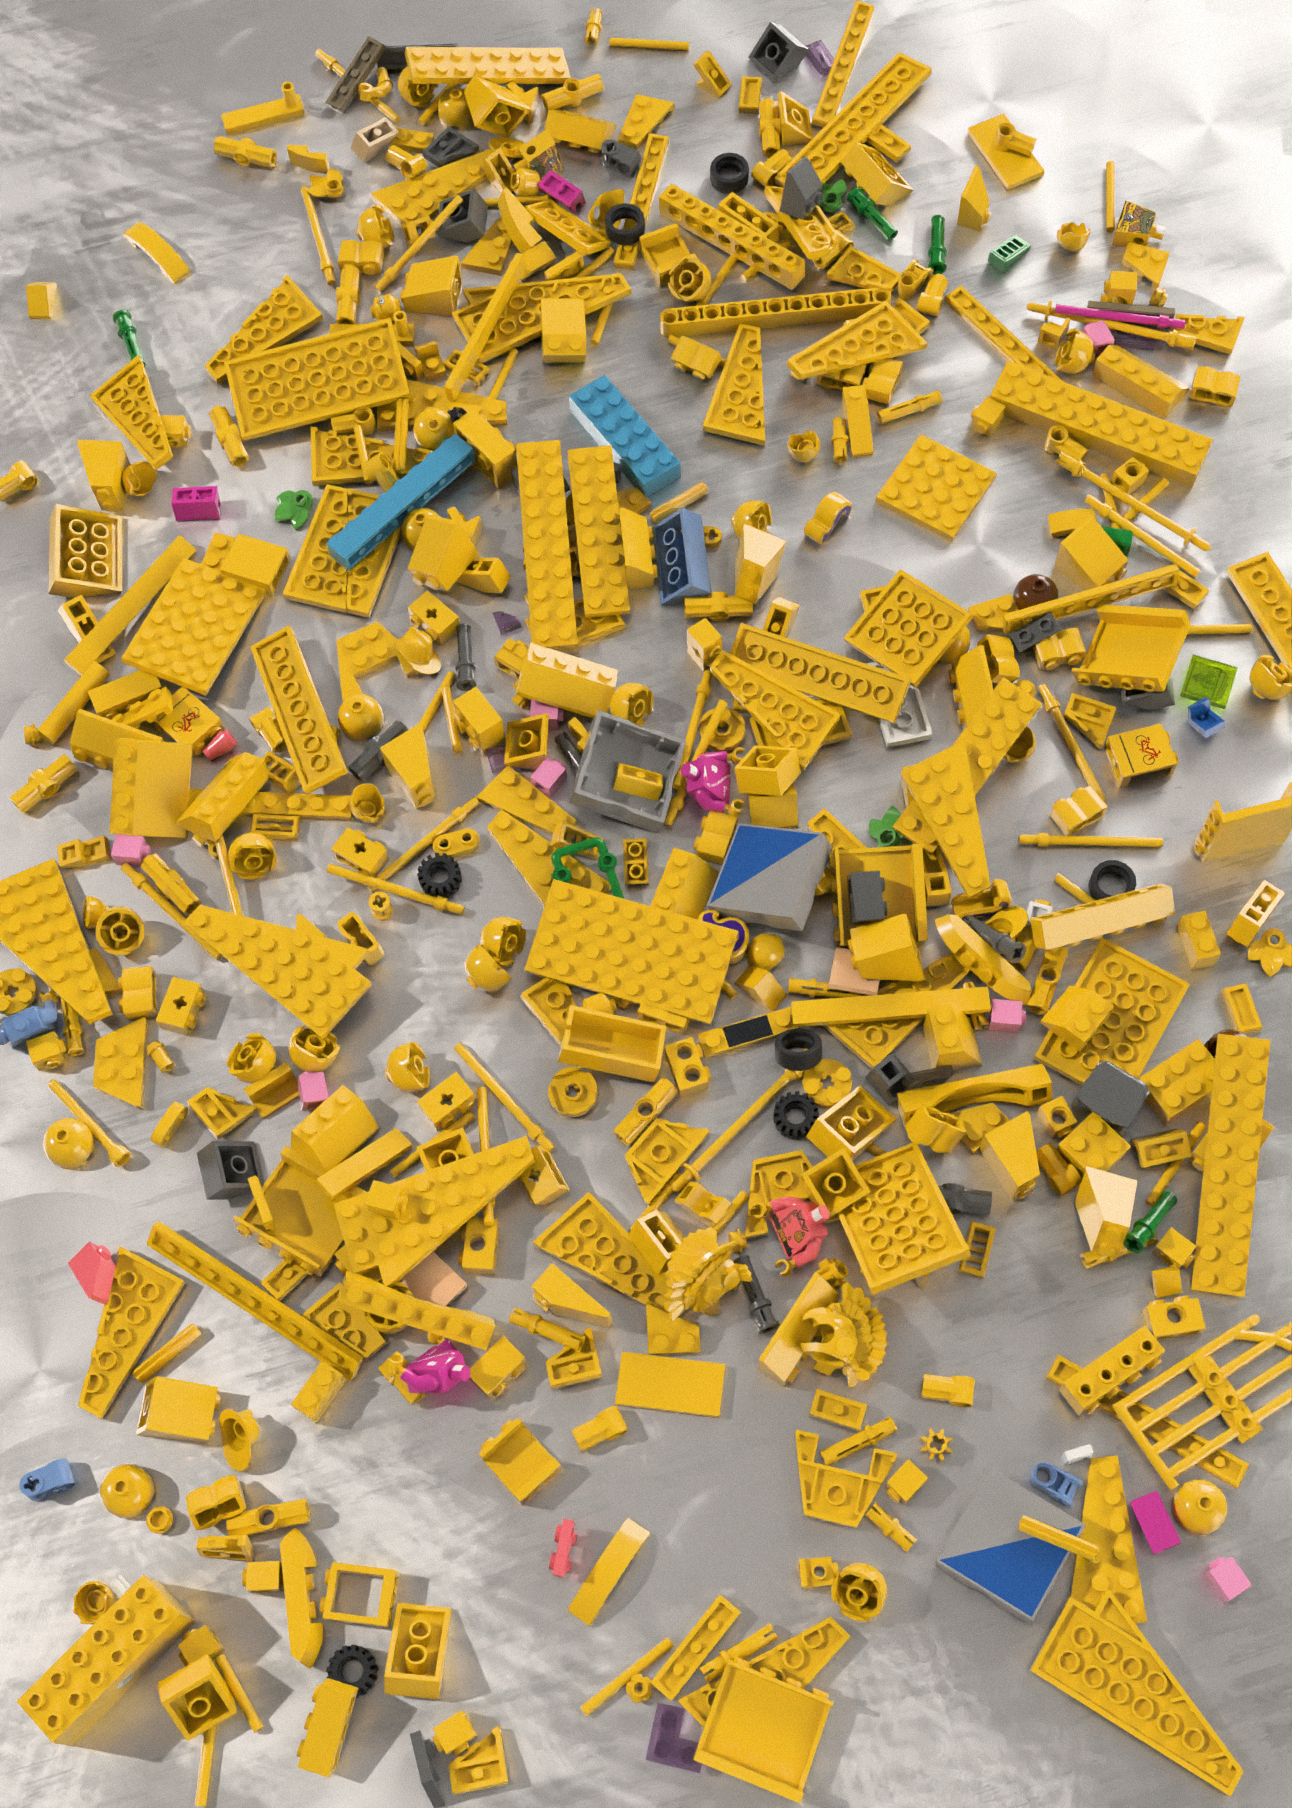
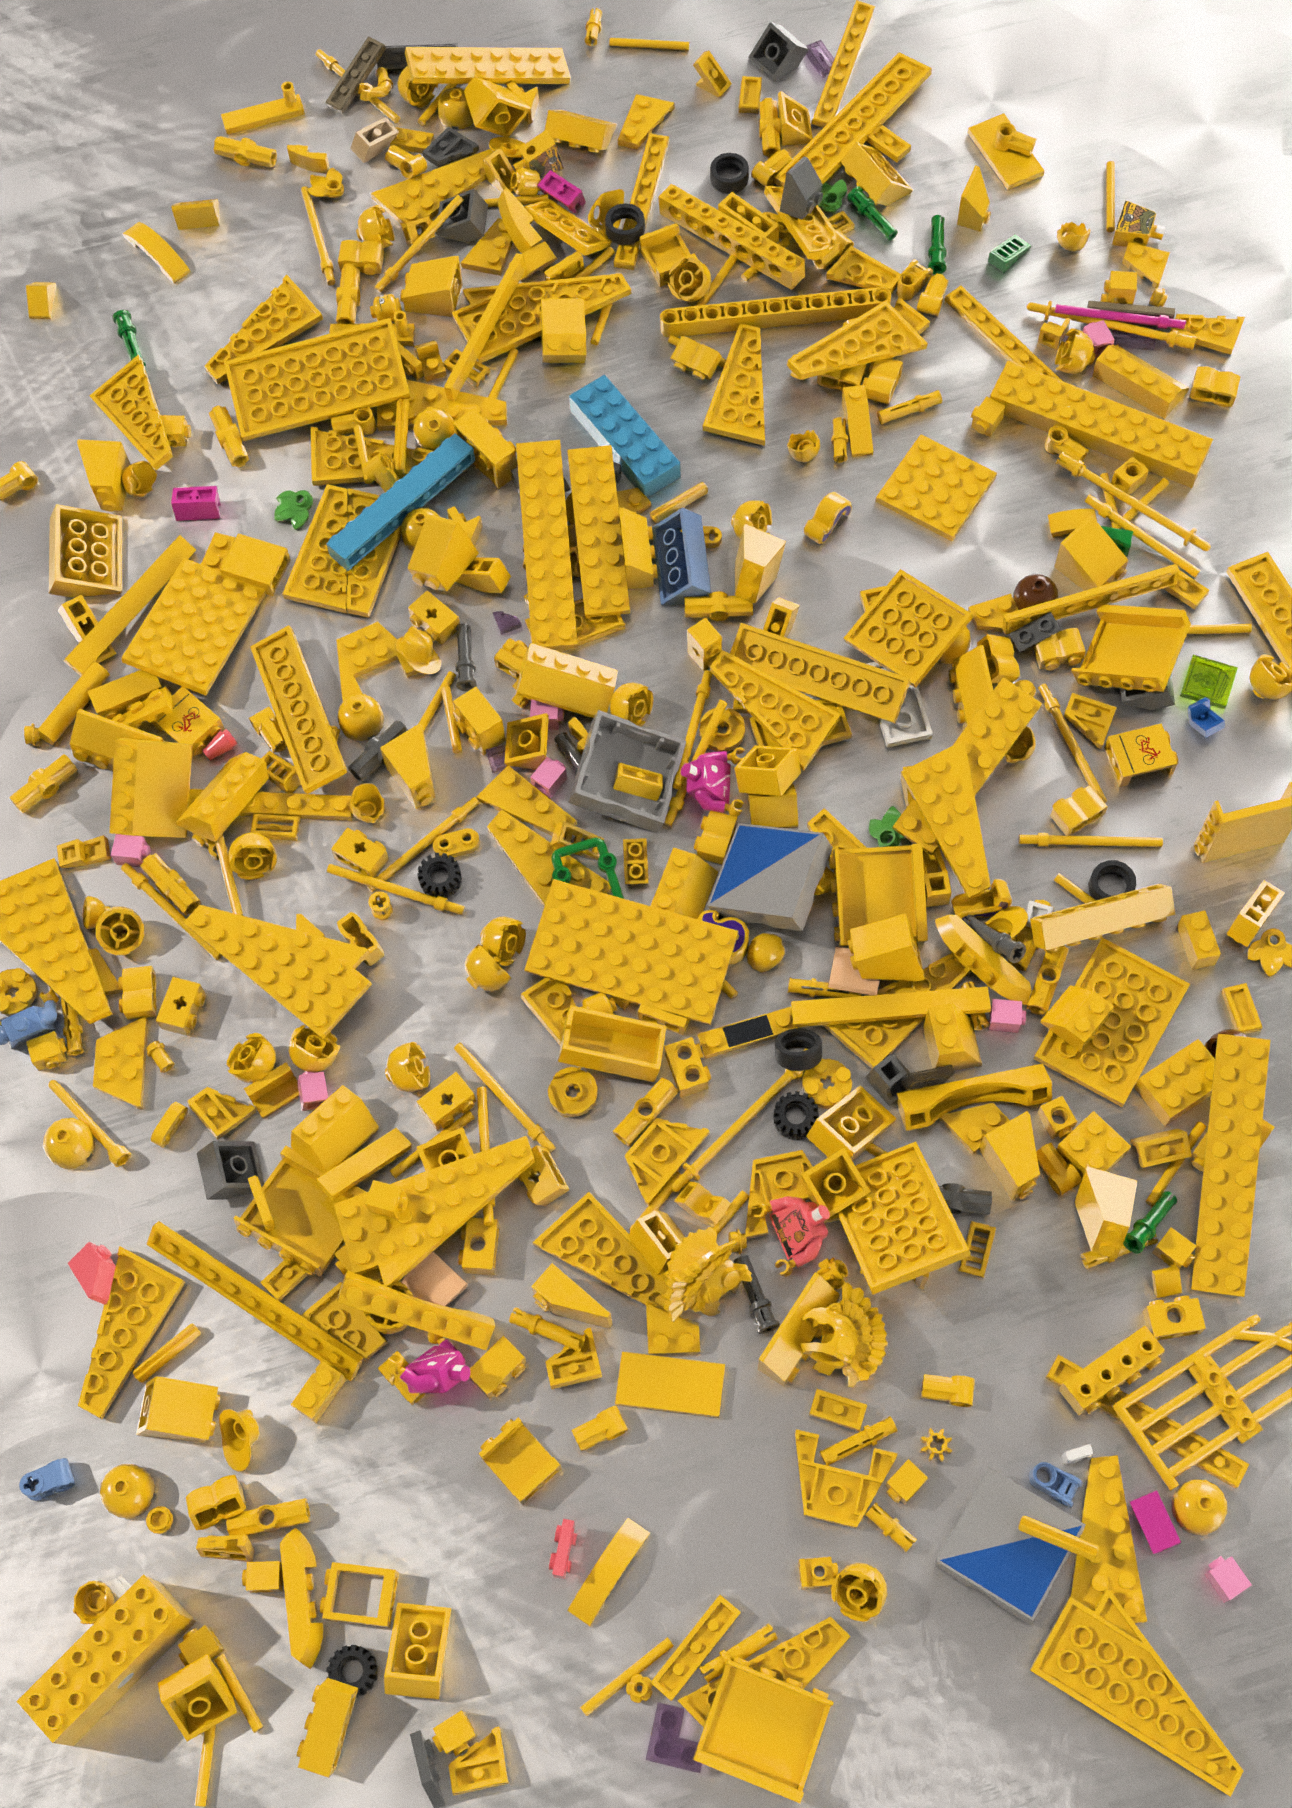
(196, 214): none -> yellow slope
(456, 413): black axle -> none
(572, 92): yellow piece -> none
(621, 159): dark grey piece -> none
(761, 987): yellow slope -> none
(866, 897): dark grey brick -> none
(935, 1129): yellow brick -> none
(1112, 1094): dark grey piece -> none

